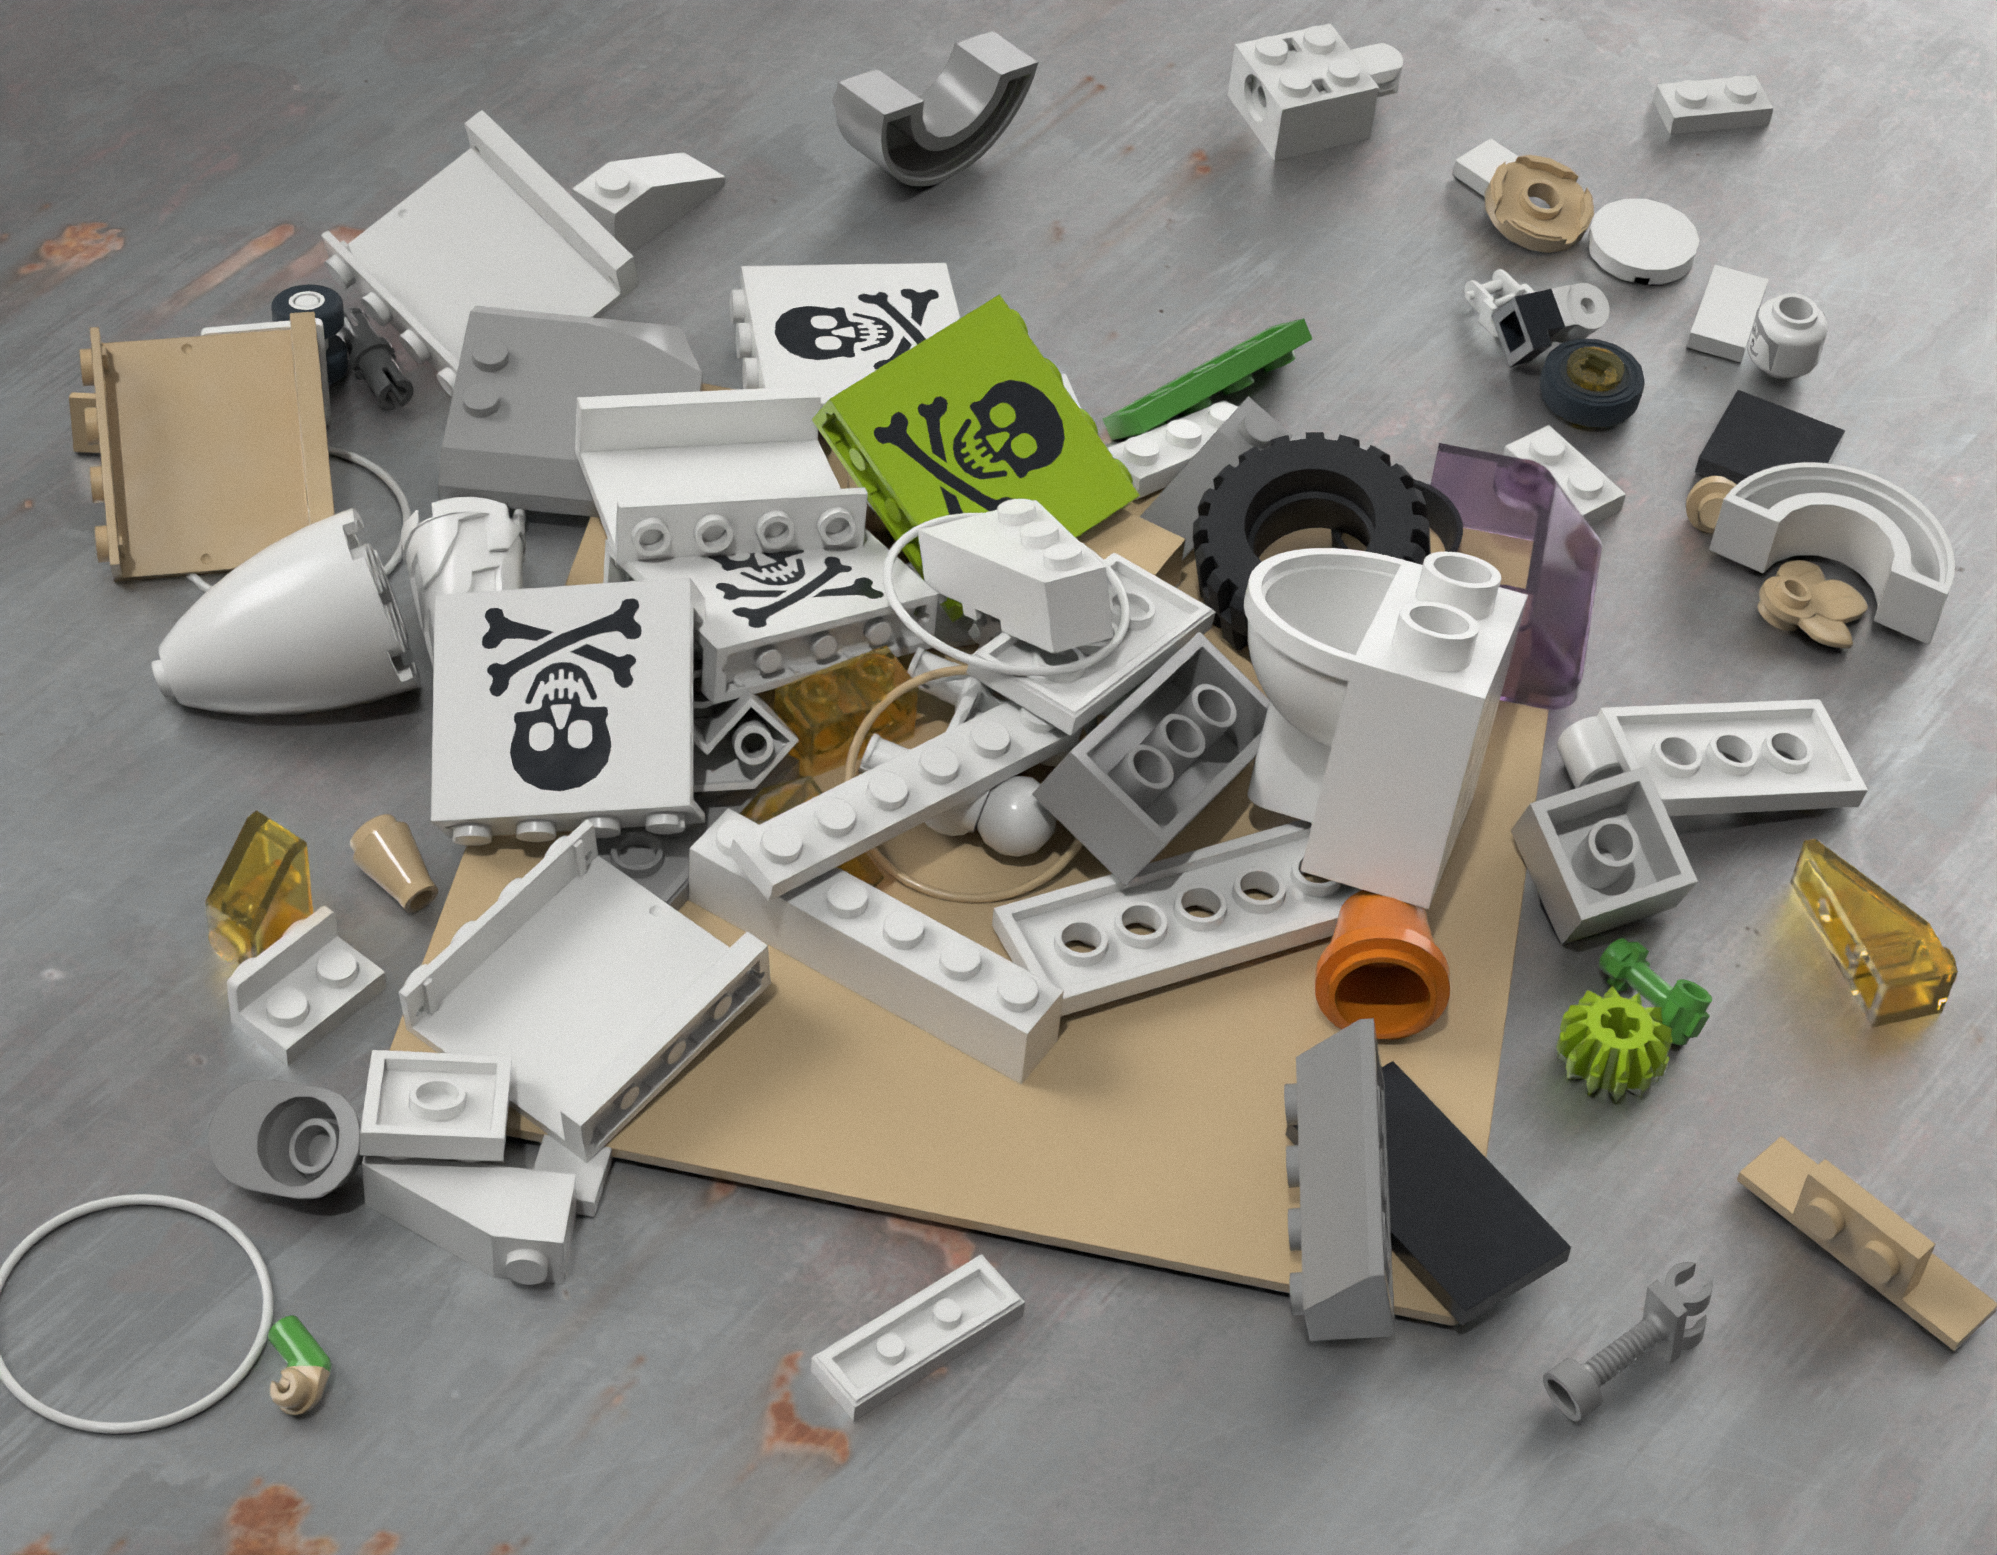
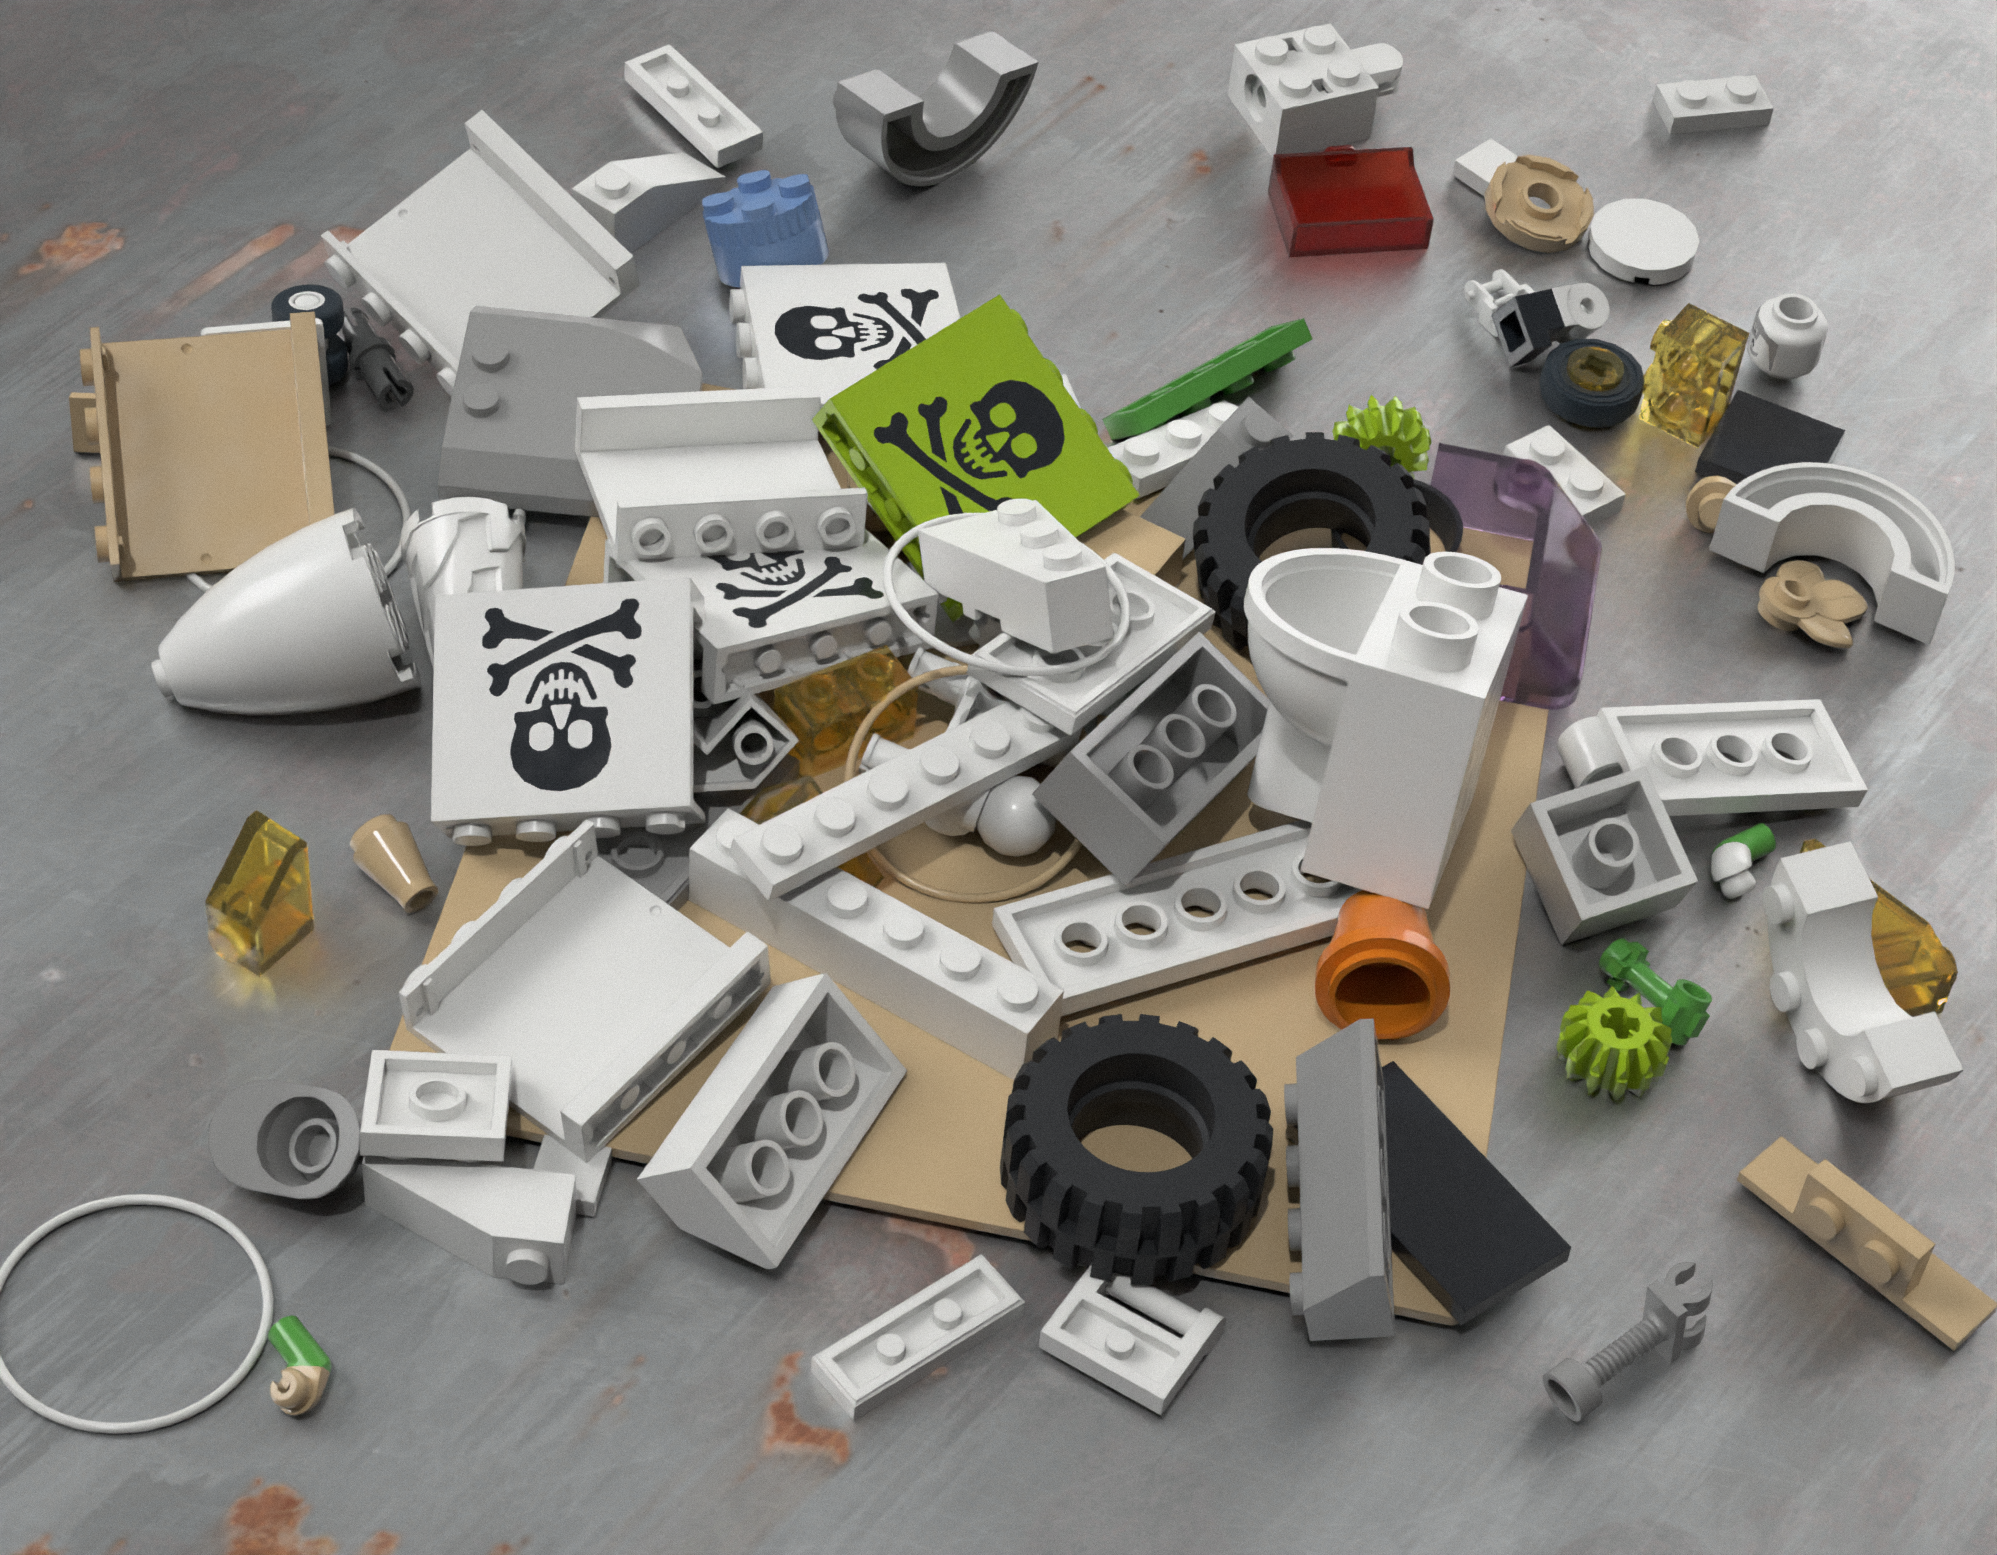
(301, 987): white bracket -> none
(693, 106): none -> white plate
(764, 224): none -> medium blue piece
(774, 1122): none -> white slope
(1124, 1217): none -> black tyre
(1126, 1348): none -> white plate
(1349, 201): none -> clear red container
(1390, 429): none -> lime gear
(1692, 374): none -> clear yellow brick
(1727, 313): white tile -> none
(1734, 857): none -> white arm
(1833, 988): none -> white brick

